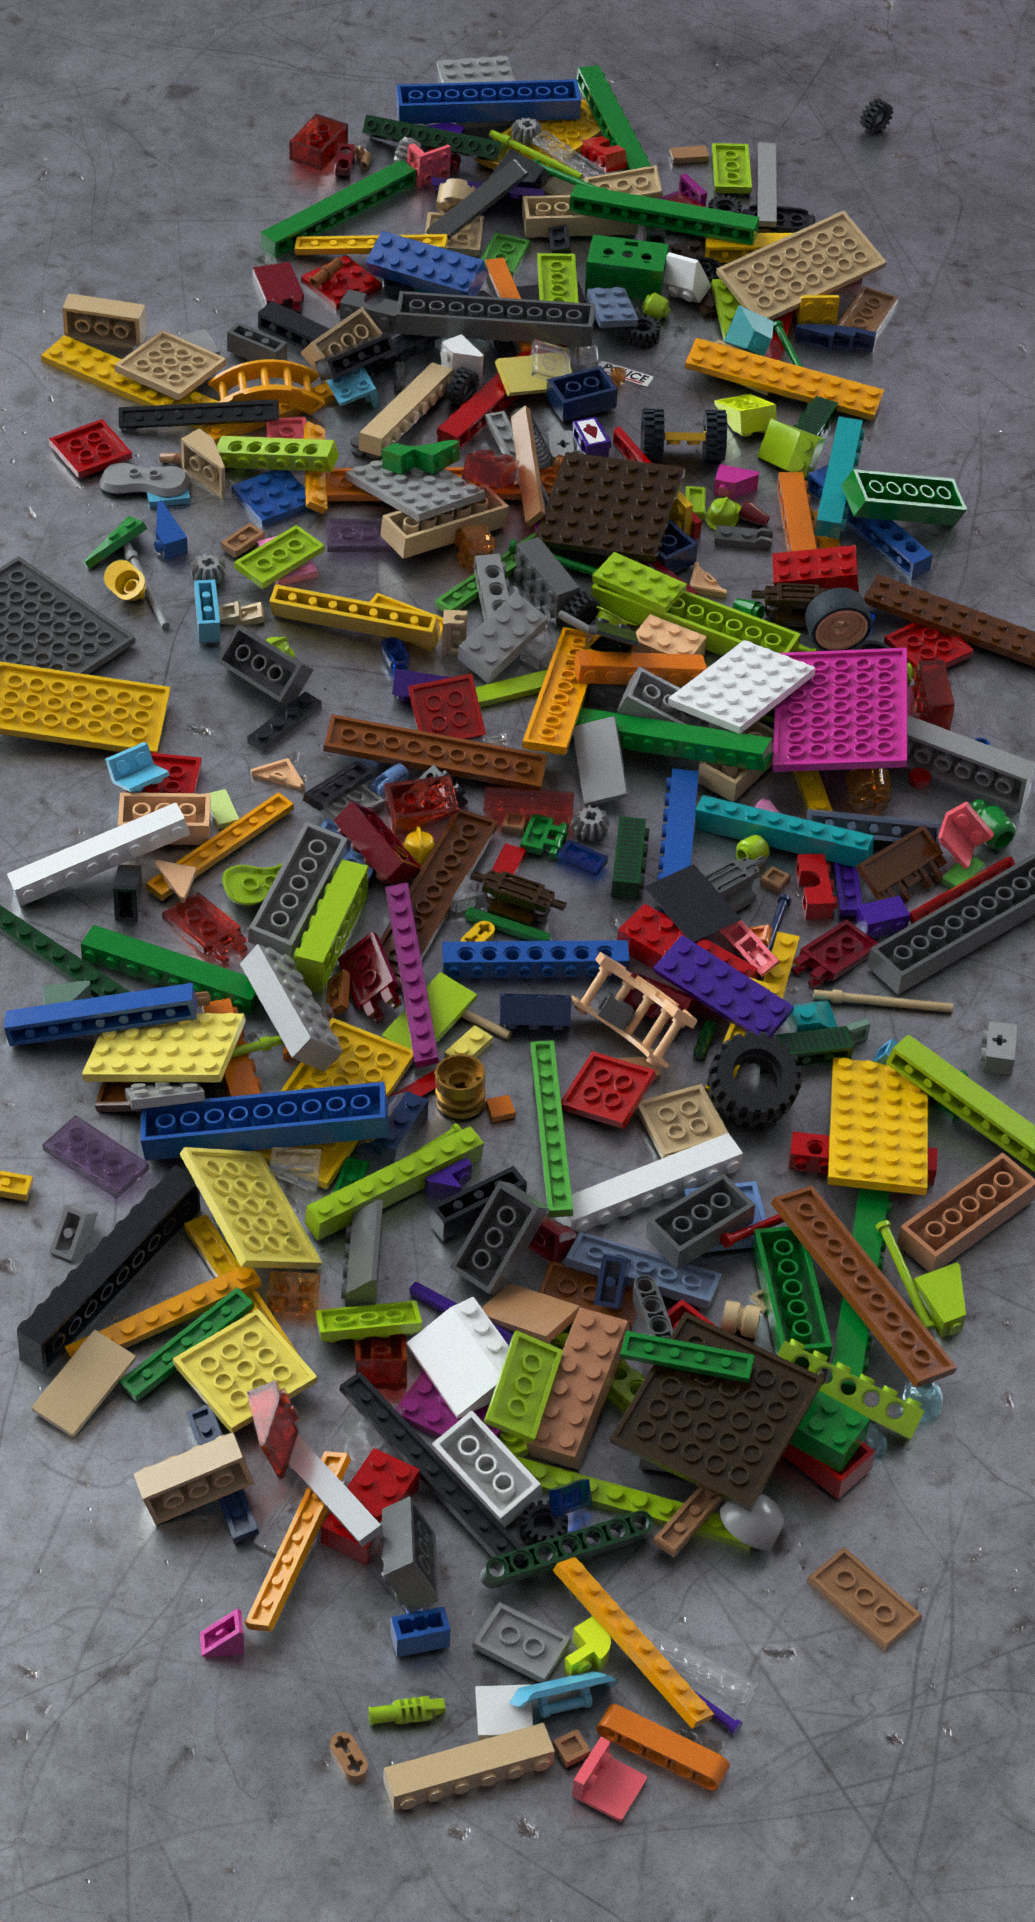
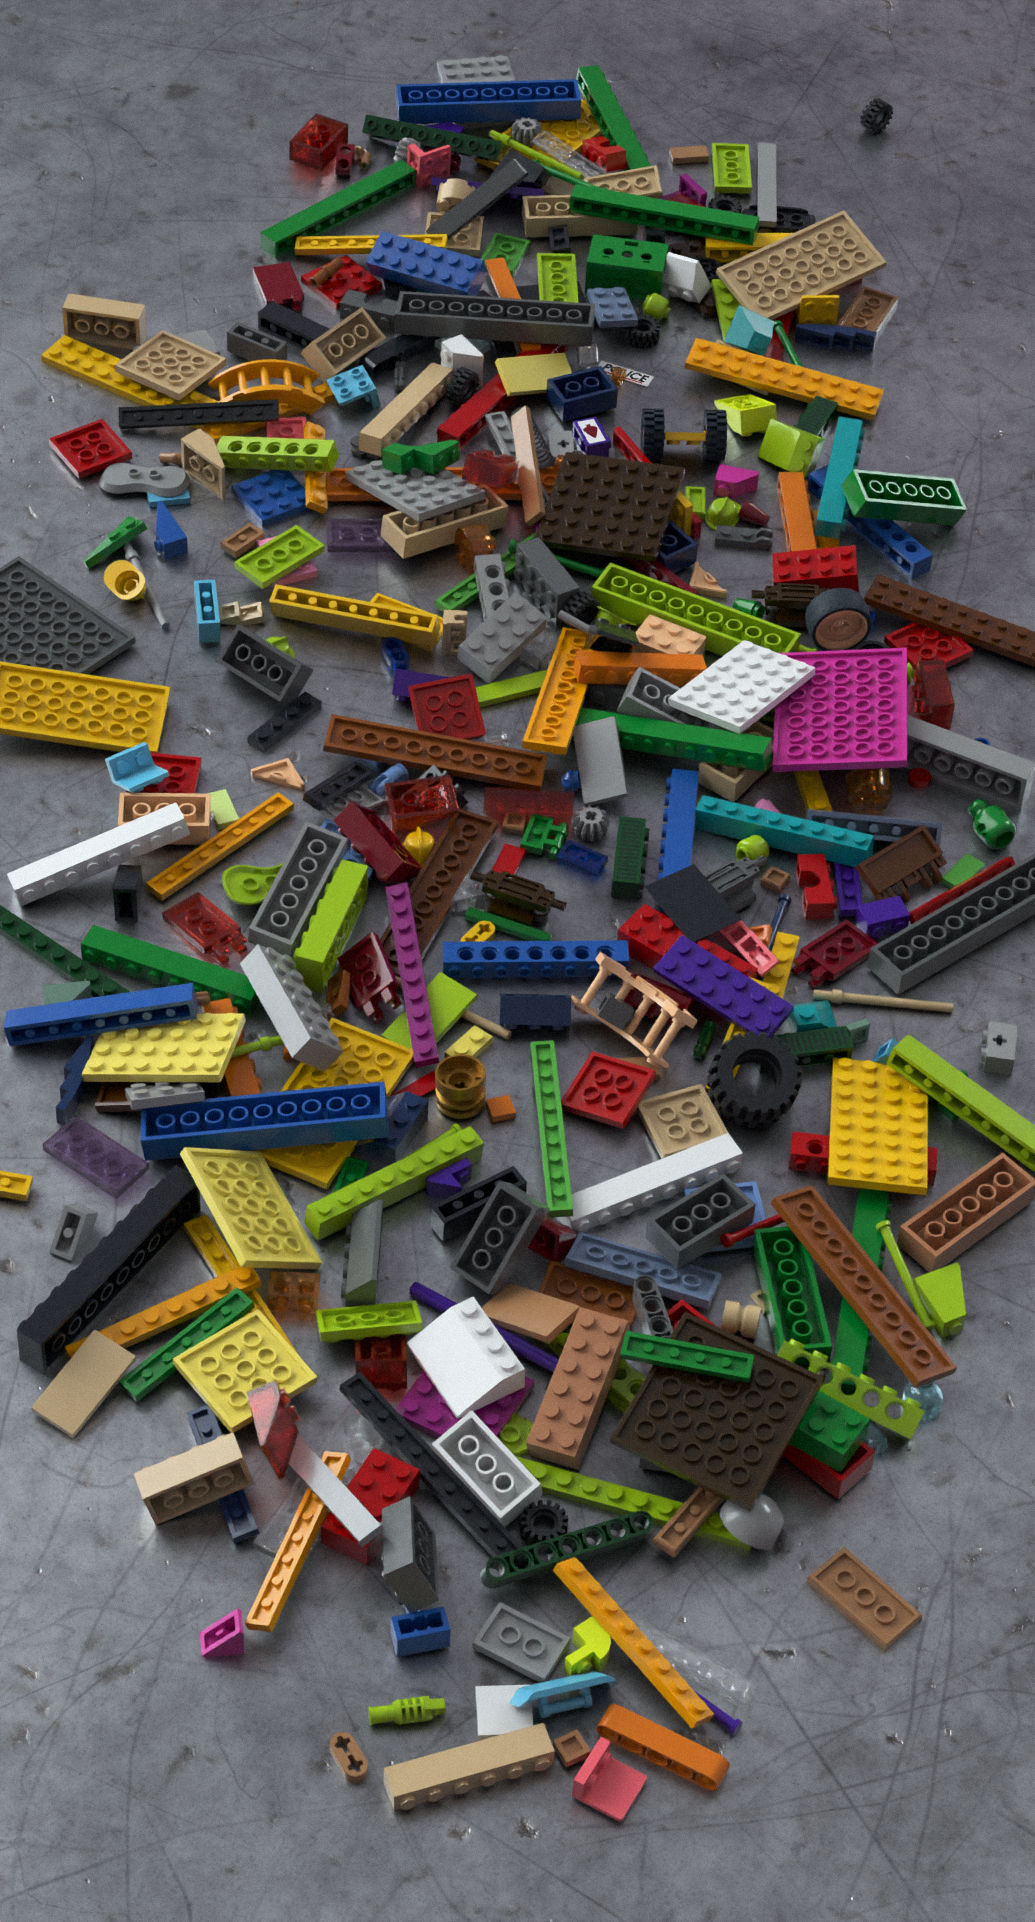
(73, 1086): none -> dark blue slope
(177, 876): light nougat tile -> none
(208, 568): light grey gear -> none
(297, 1167): clear wing -> none
(354, 356): black brick -> none
(523, 1386): lime plate -> none
(549, 360): clear tile -> none
(570, 1497): clear blue plate -> none
(571, 780): none -> blue plate
(612, 1281): dark blue brick -> none
(639, 582): lime plate -> none
(962, 832): coral bracket -> none

